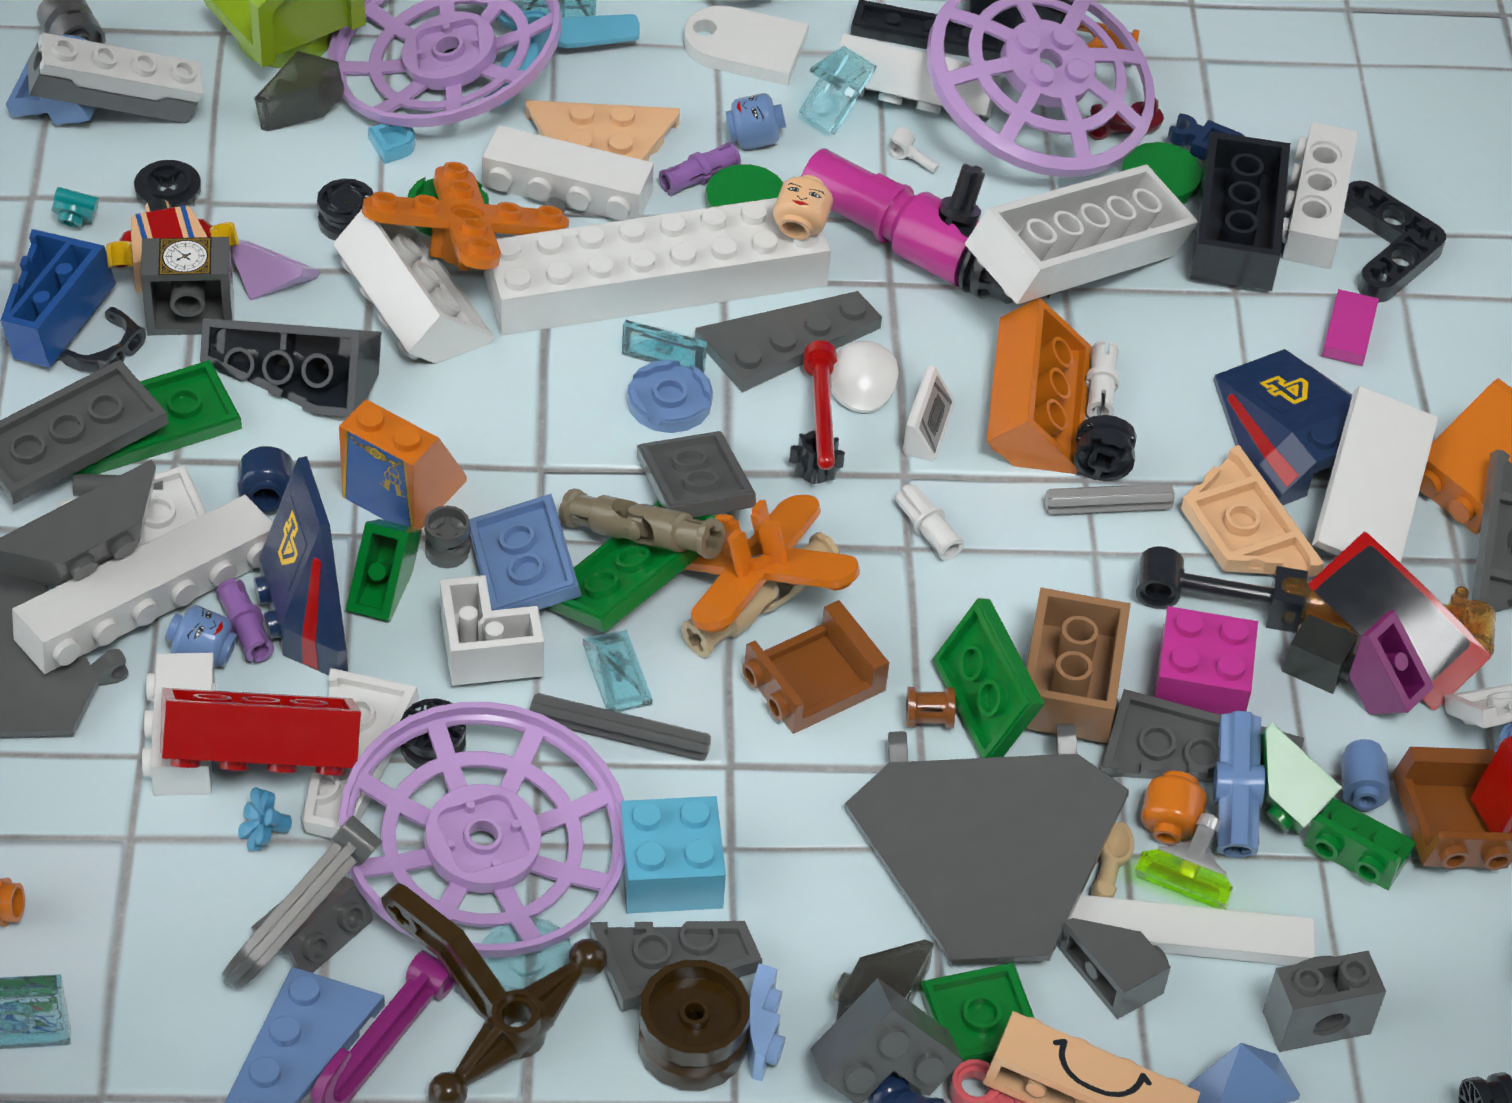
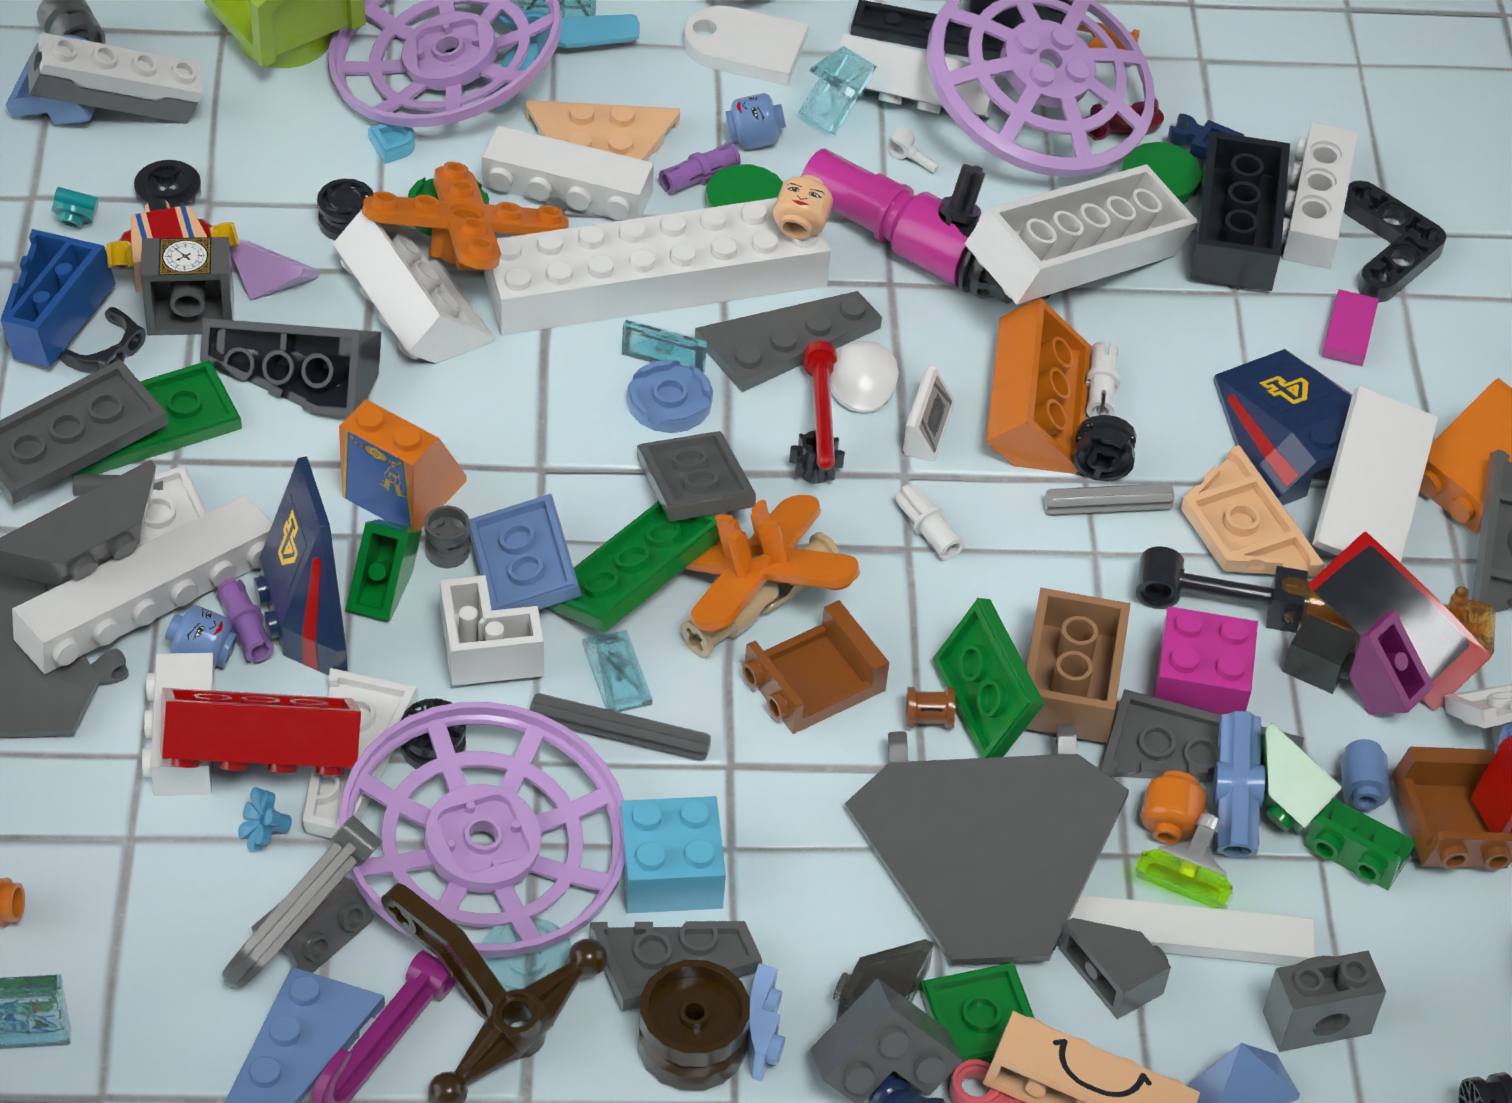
(264, 476): dark blue head -> none
(299, 92): clear smoke slope -> none
(642, 523): dark tan piece -> none
(1115, 854): tan piece -> none

